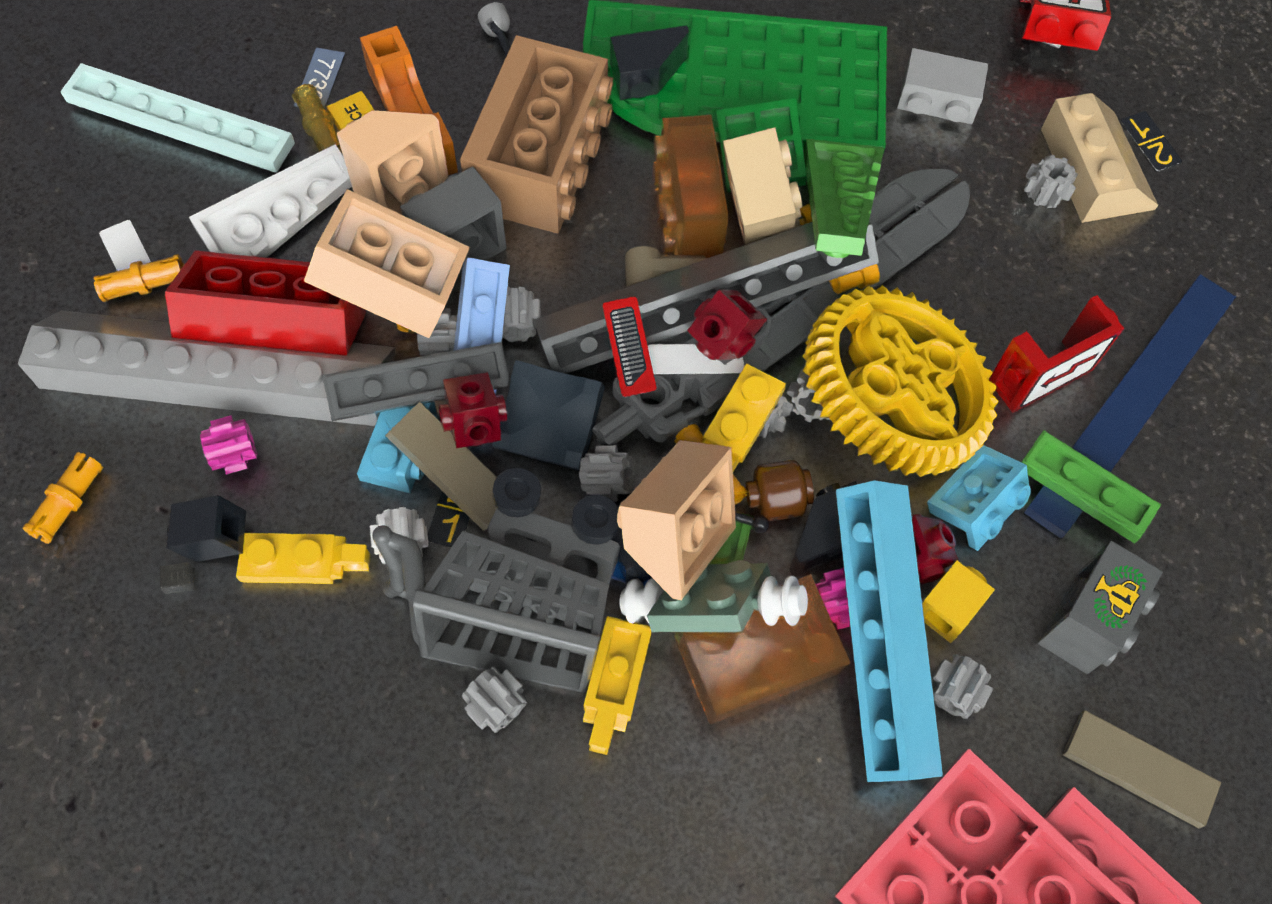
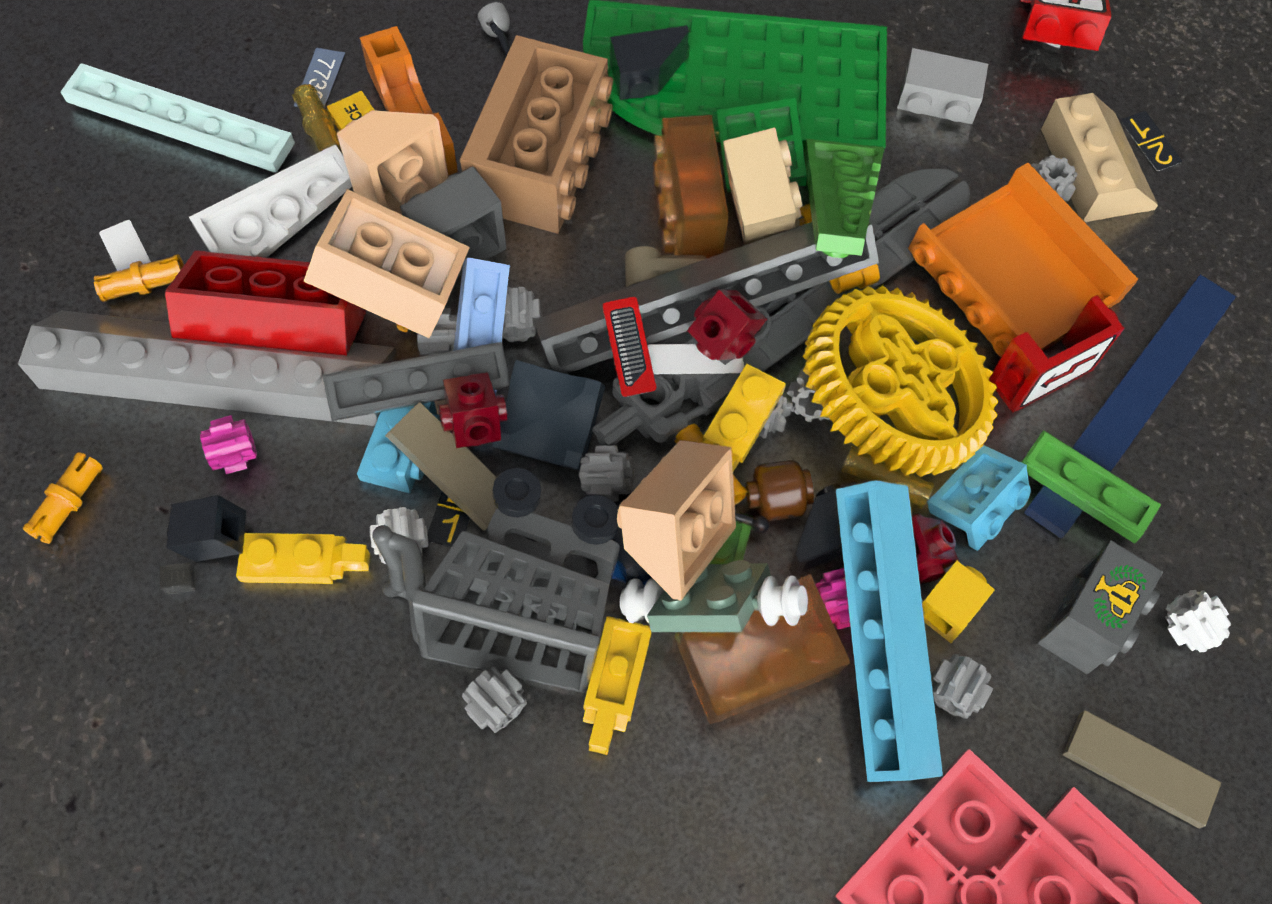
(862, 468): none -> clear yellow pin
(1021, 263): none -> orange panel
(1198, 620): none -> white gear

